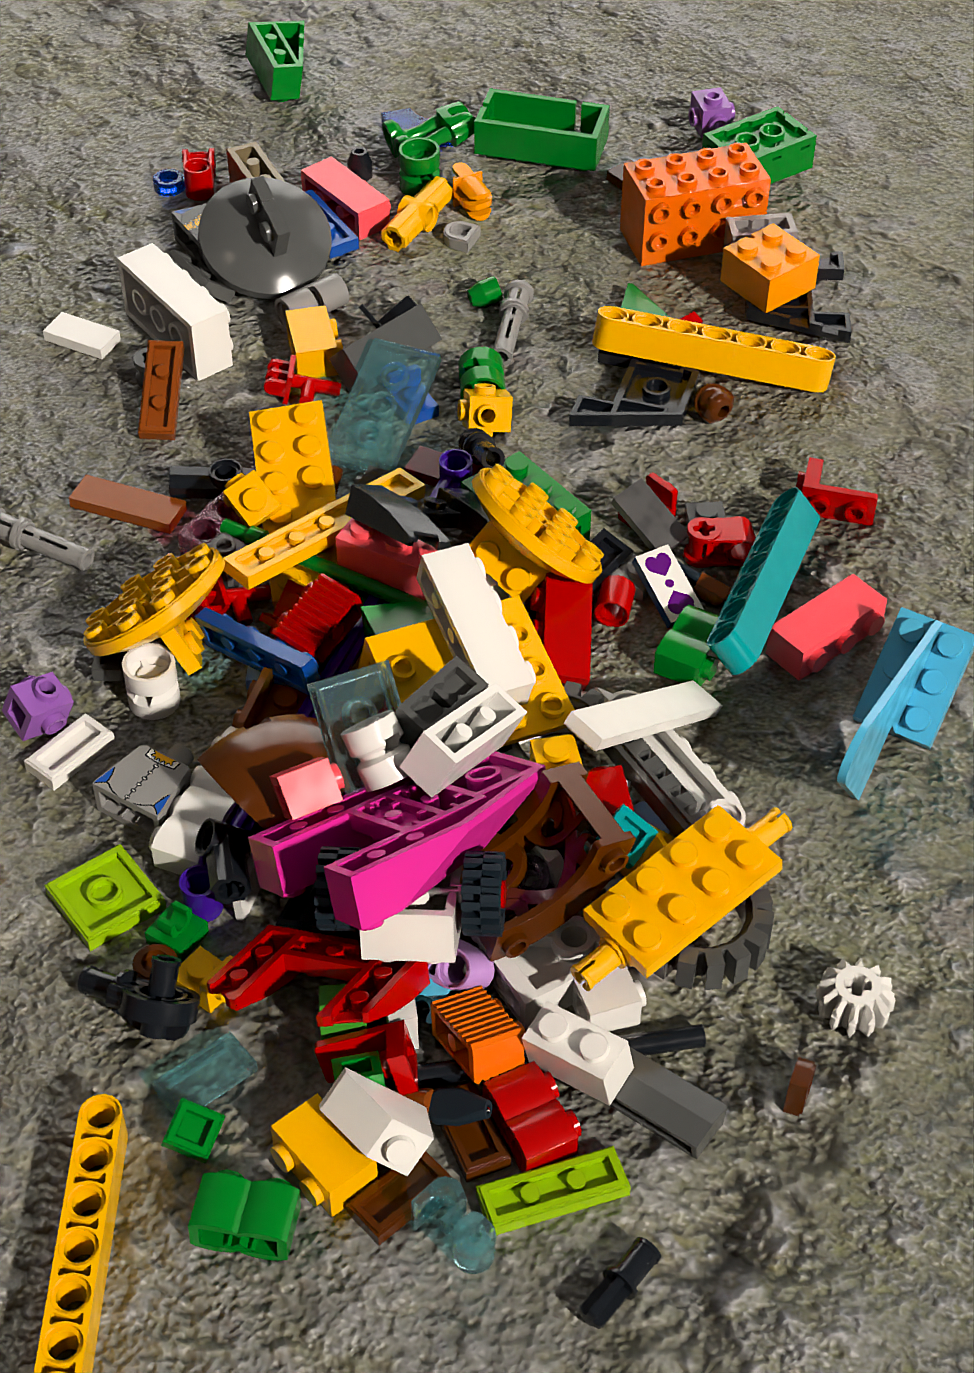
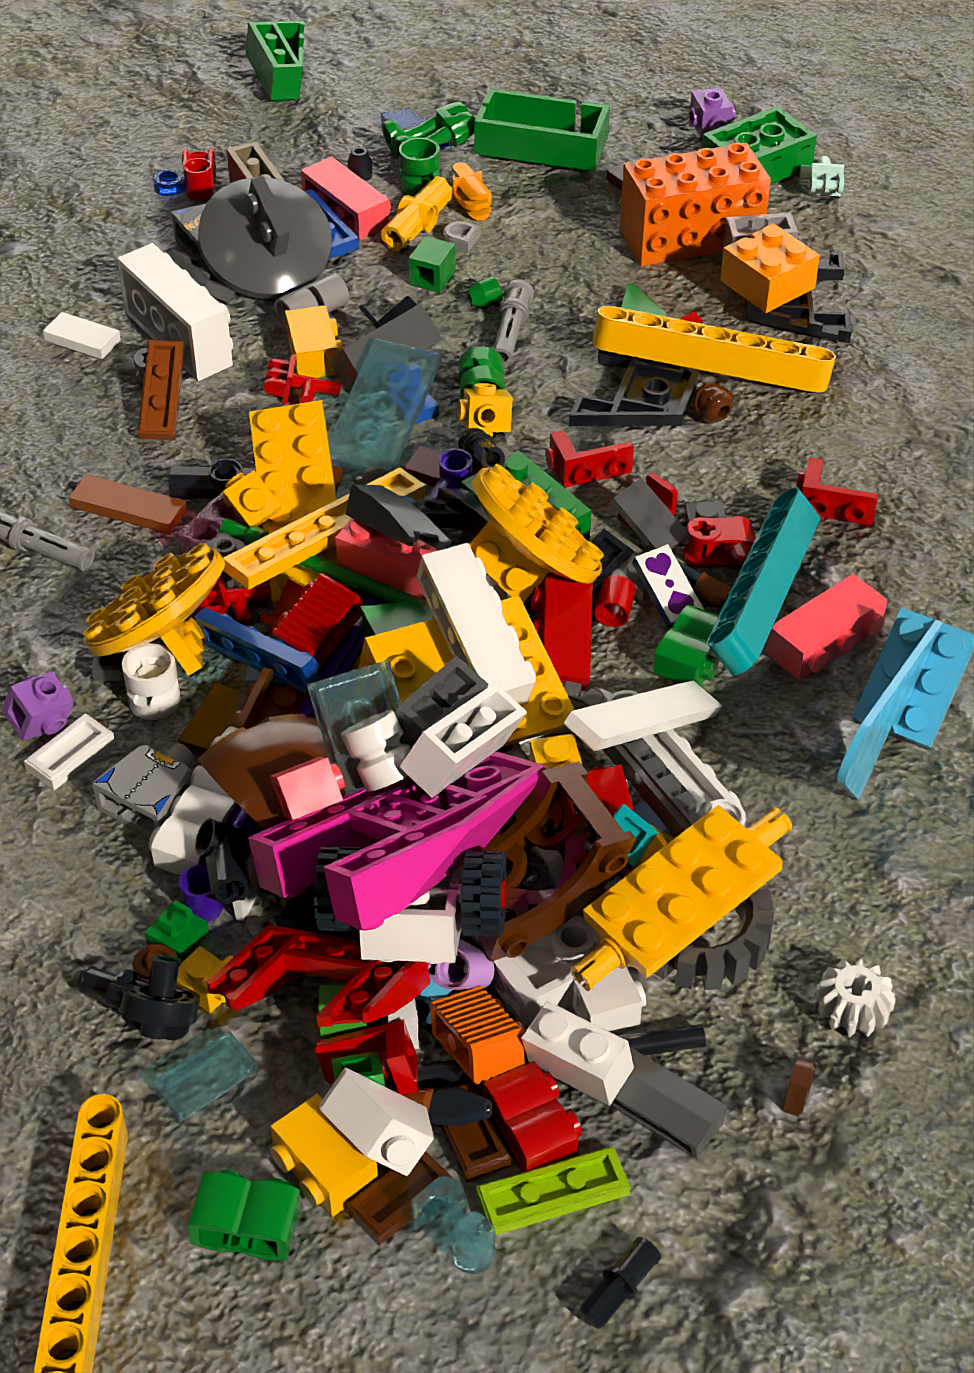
(105, 897): lime tile -> none
(193, 1130): green tile -> none
(212, 718): none -> reddish brown tile
(432, 264): none -> green brick
(588, 465): none -> red bracket
(824, 177): none -> light aqua arm

